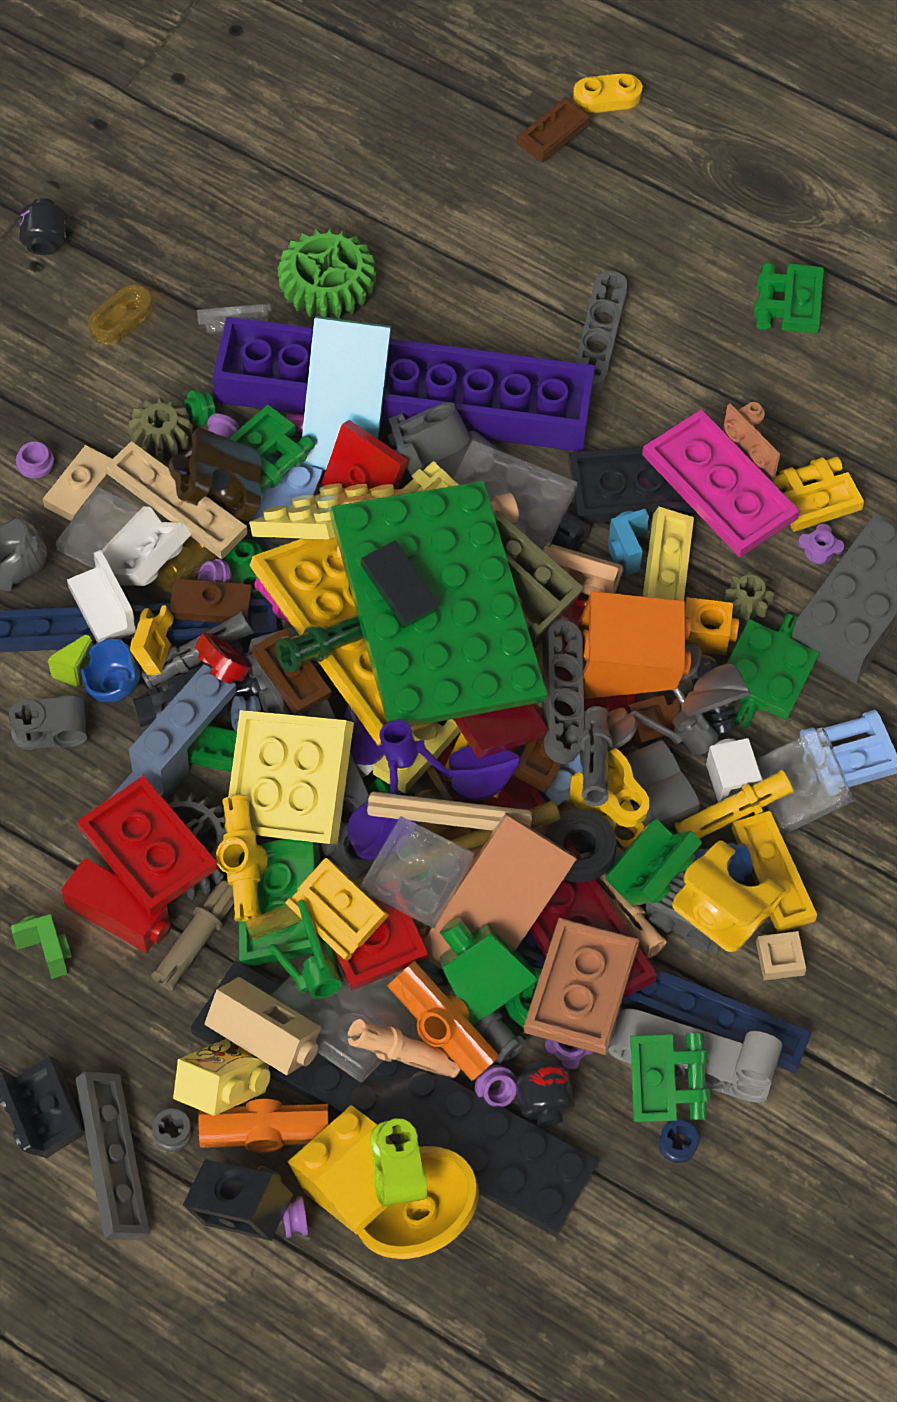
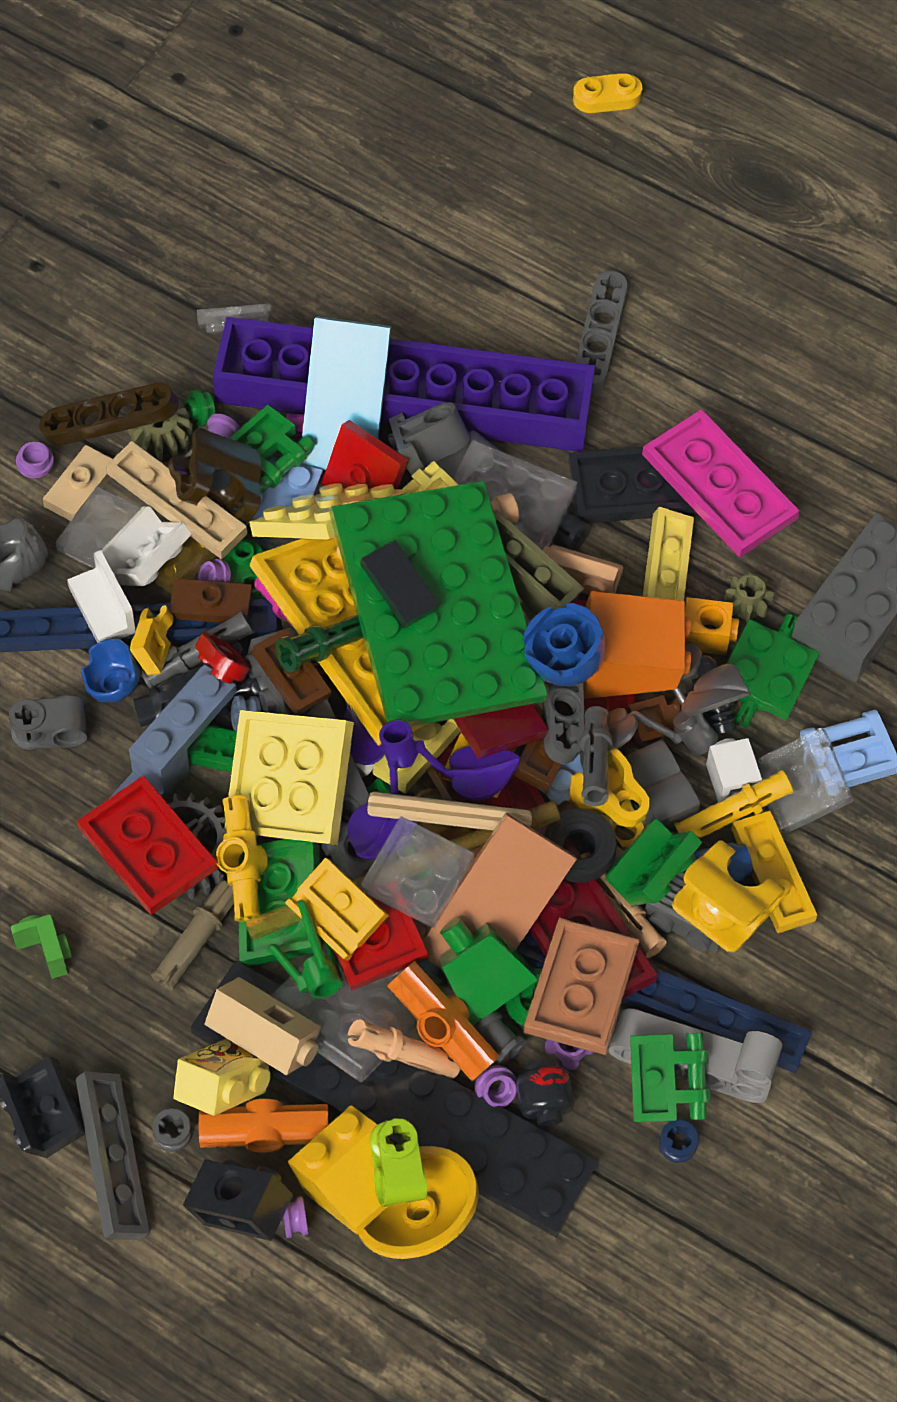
(42, 227): black head -> none
(68, 661): lime slope -> none
(74, 415): none -> dark brown beam
(112, 906): red brick -> none
(117, 316): clear yellow plate -> none
(329, 281): bright green gear -> none
(553, 130): reddish brown plate -> none
(565, 645): none -> blue cylinder
(623, 542): dark azure bracket -> none
(745, 431): nougat hinge -> none
(781, 955): tan plate -> none
(801, 301): green plate -> none
(817, 553): medium lavender plate -> none
(823, 500): yellow plate -> none

